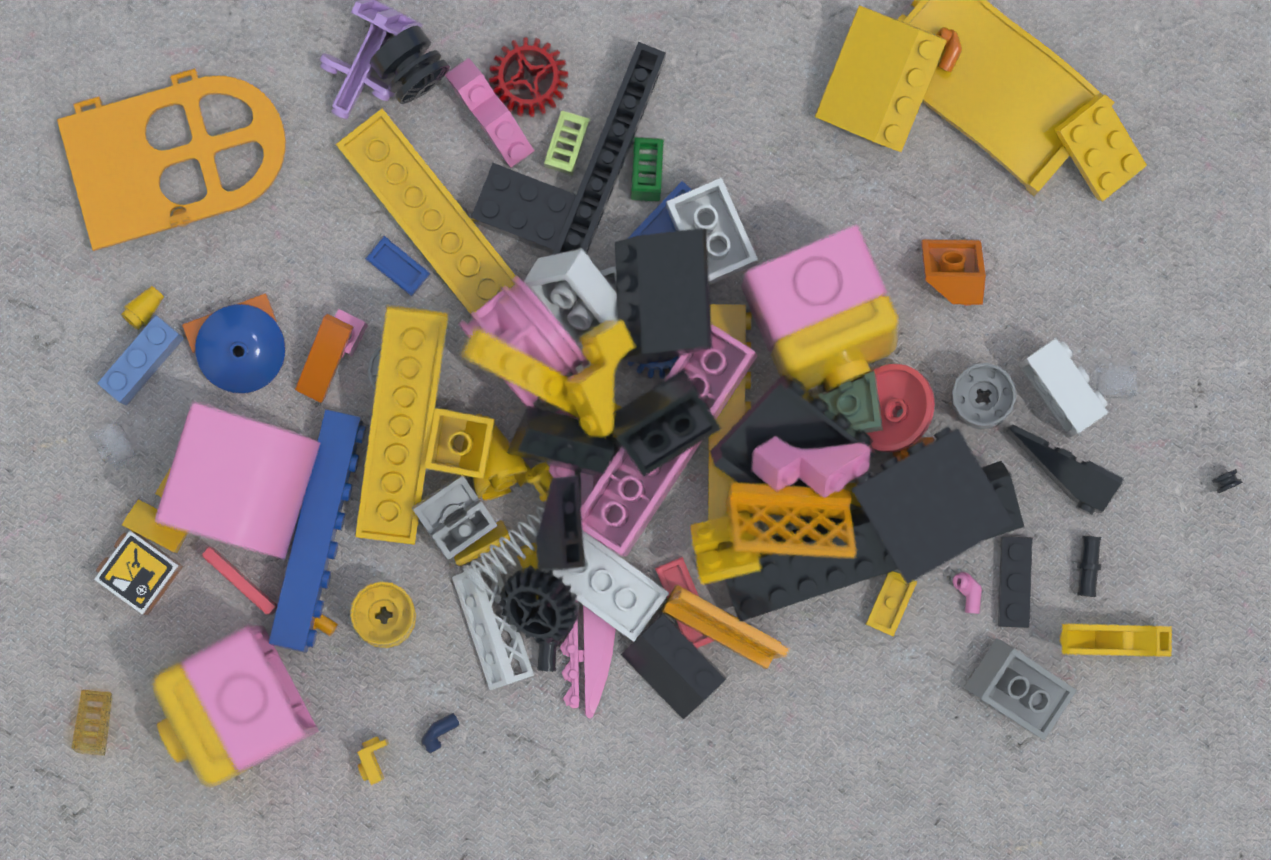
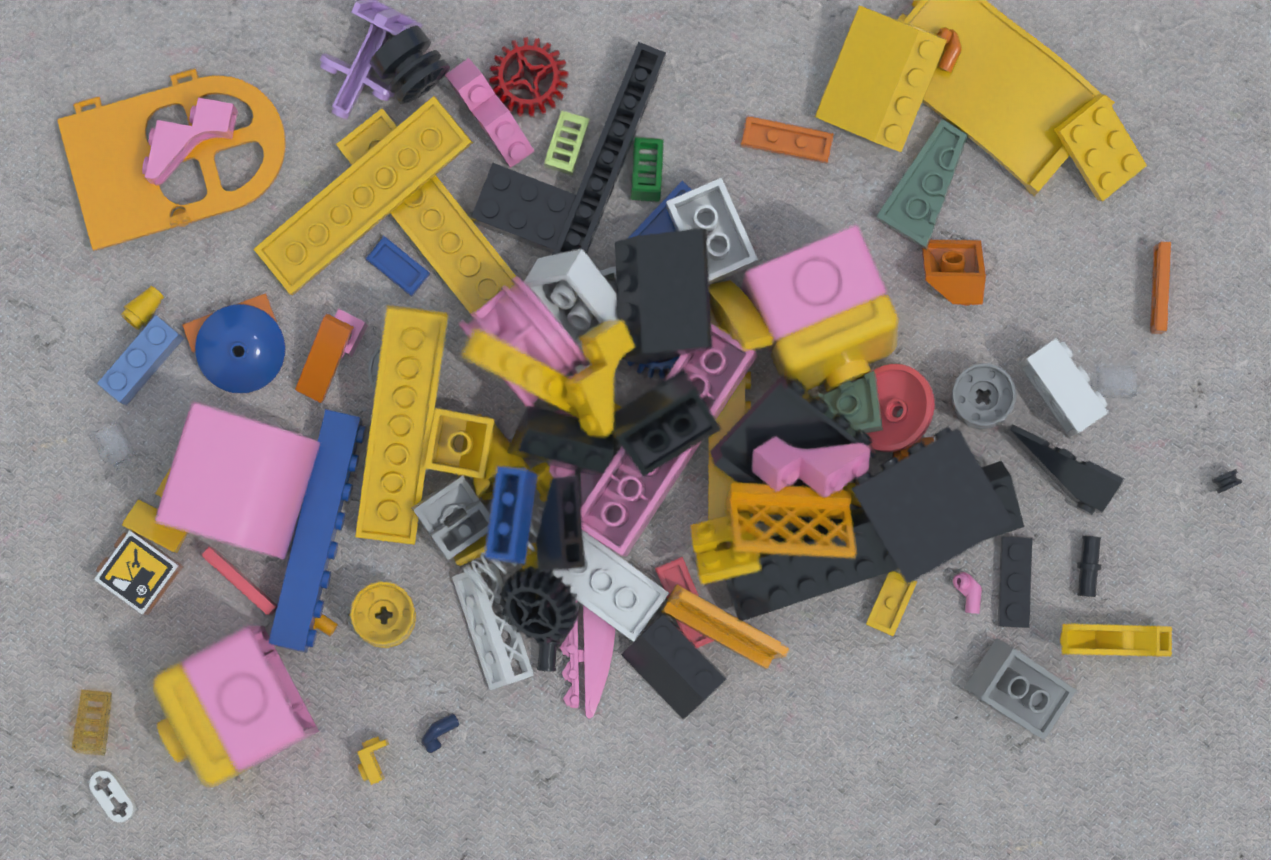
(106, 800): none -> white beam
(174, 141): none -> bright pink arch
(363, 195): none -> yellow plate
(511, 515): none -> blue brick
(739, 316): none -> yellow slope
(787, 139): none -> orange tile
(923, 188): none -> sand green wing
(1160, 288): none -> orange tile

